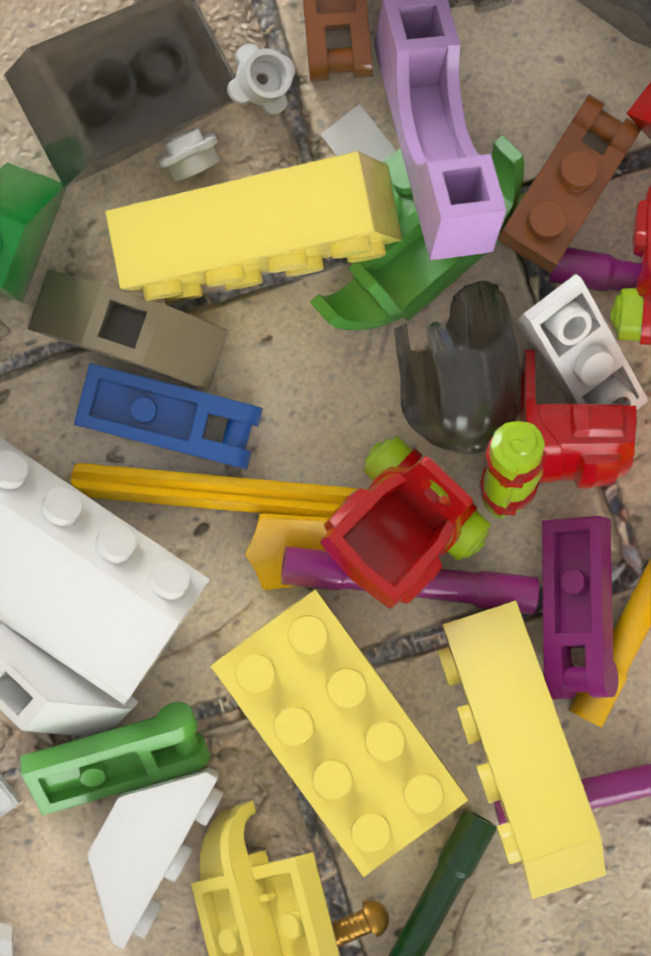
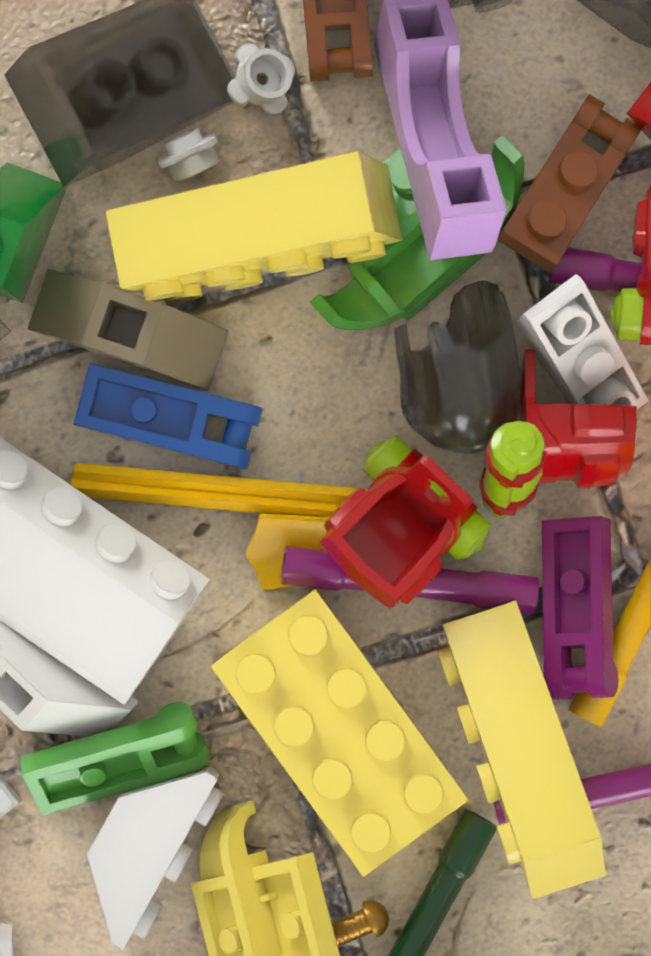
(358, 133): white sticker -> none

